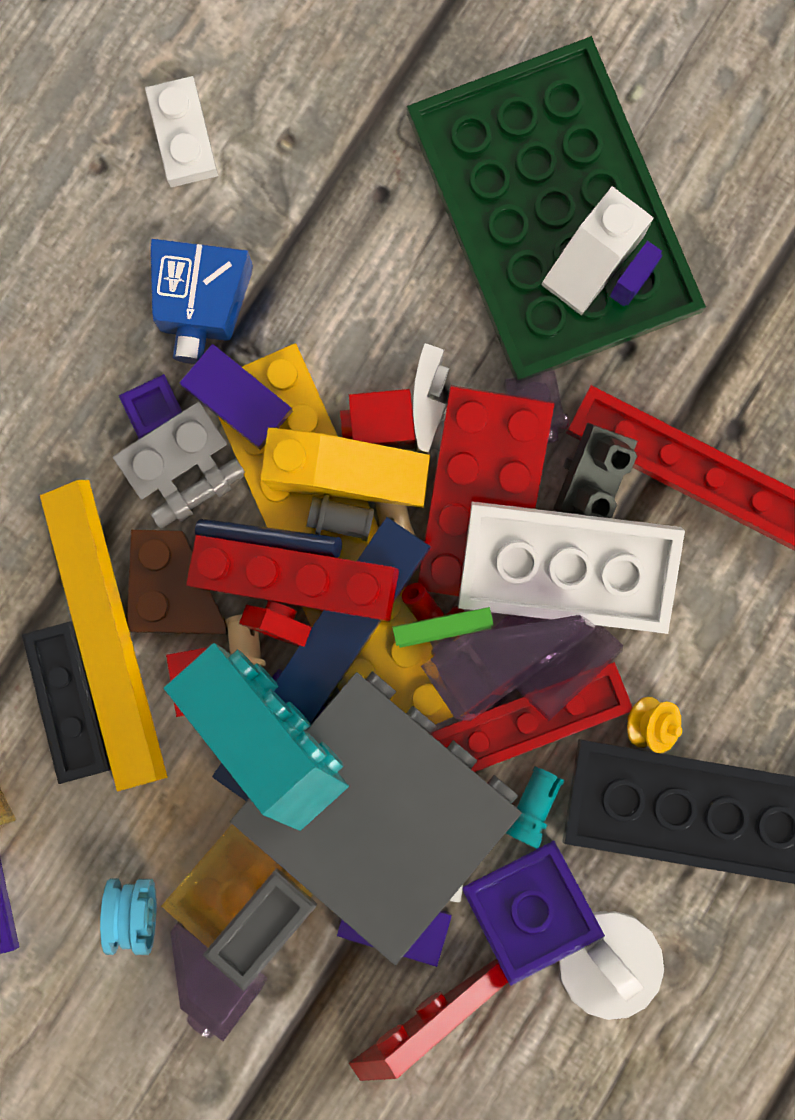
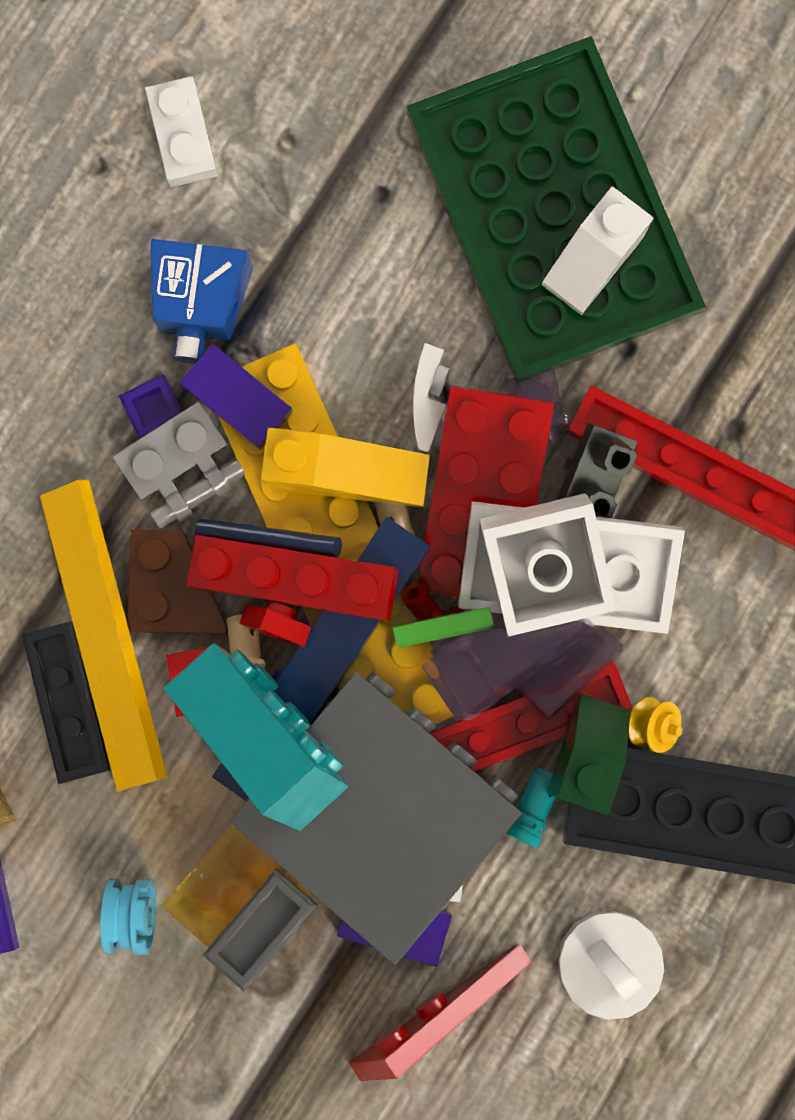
(204, 991): clear purple slope -> none
(339, 518): dark grey pin -> none
(380, 419): red brick -> none
(532, 913): dark purple tile -> none
(548, 564): none -> white brick
(592, 755): none -> dark green slope
(636, 274): dark purple tile -> none

